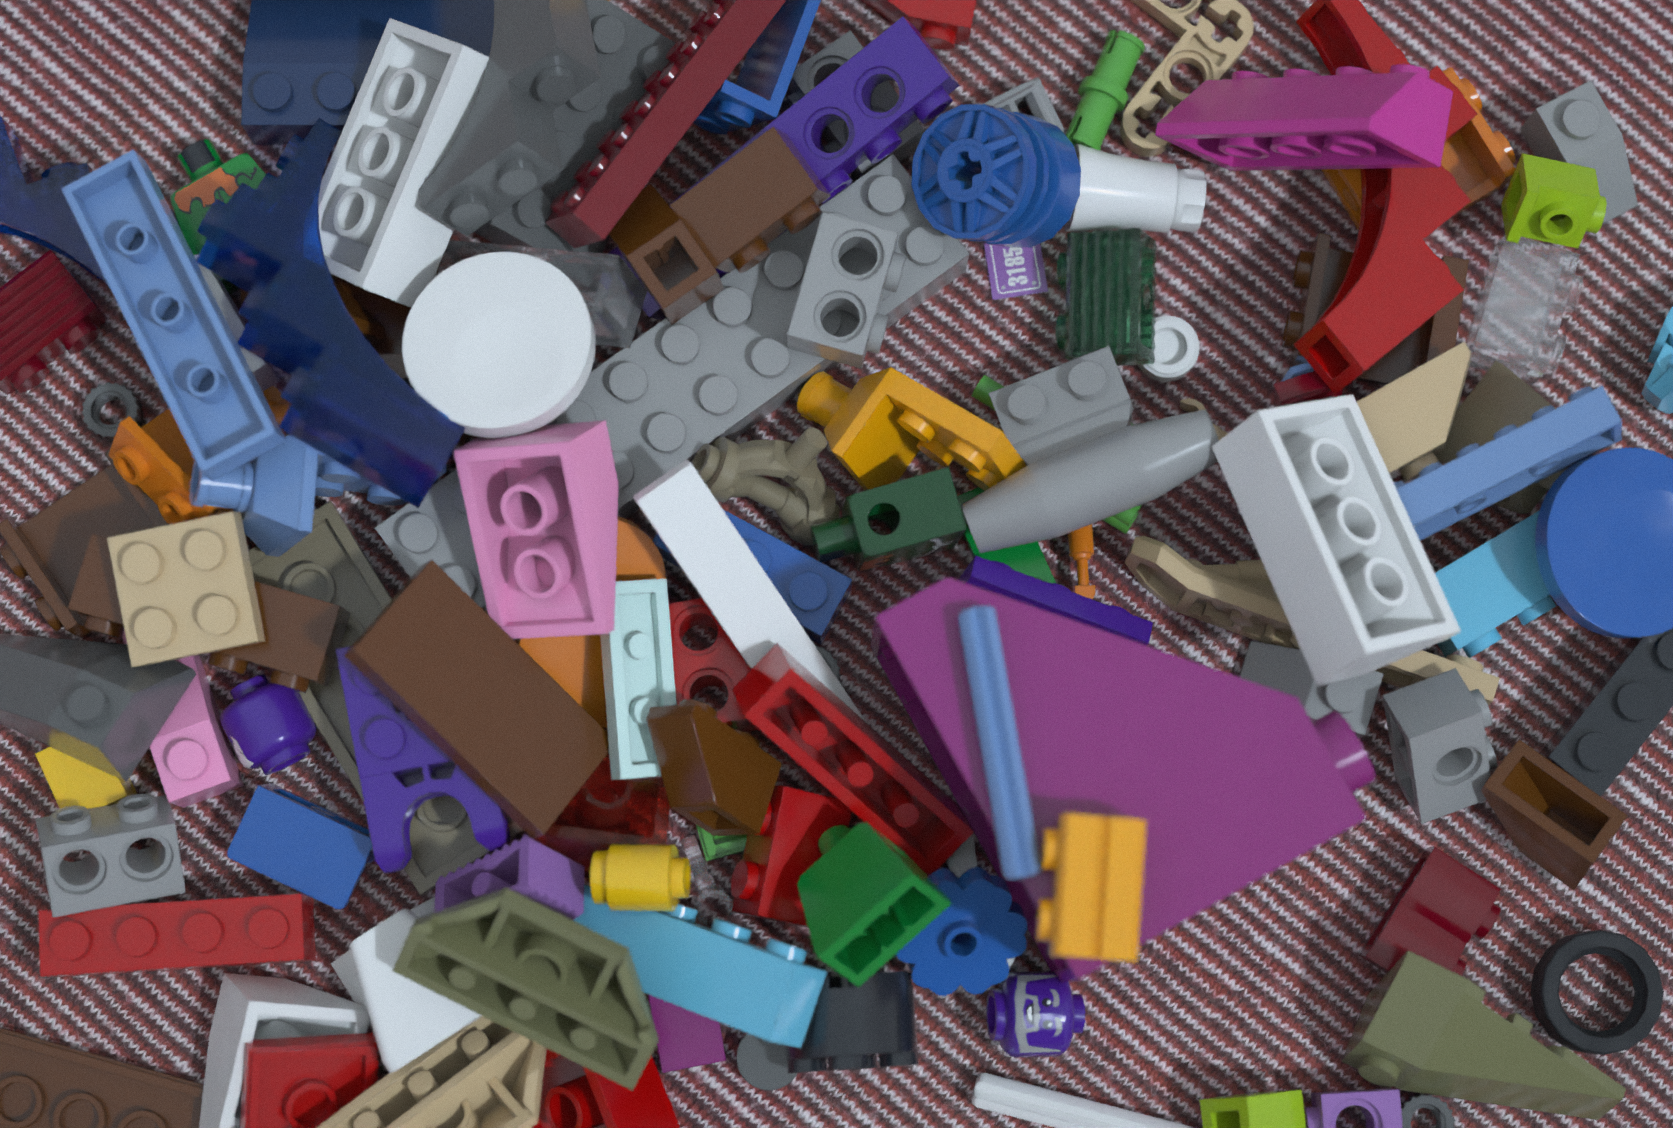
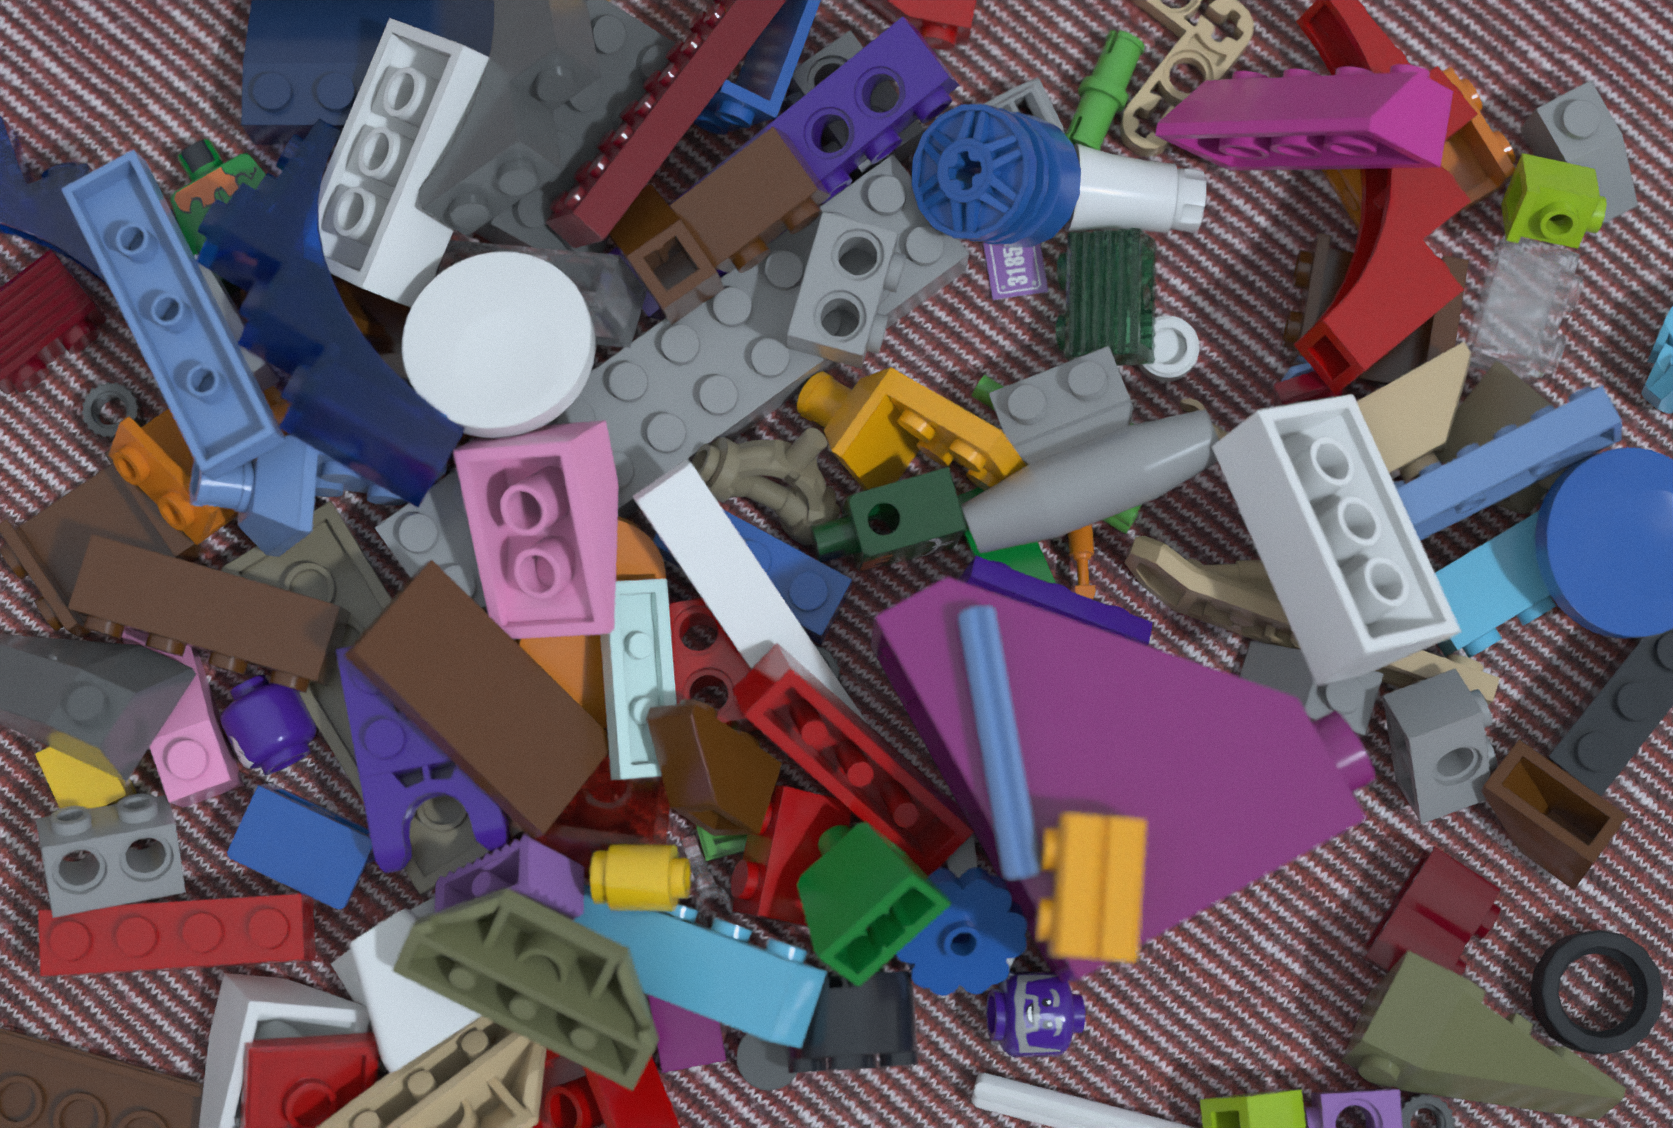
(186, 589): tan plate -> none

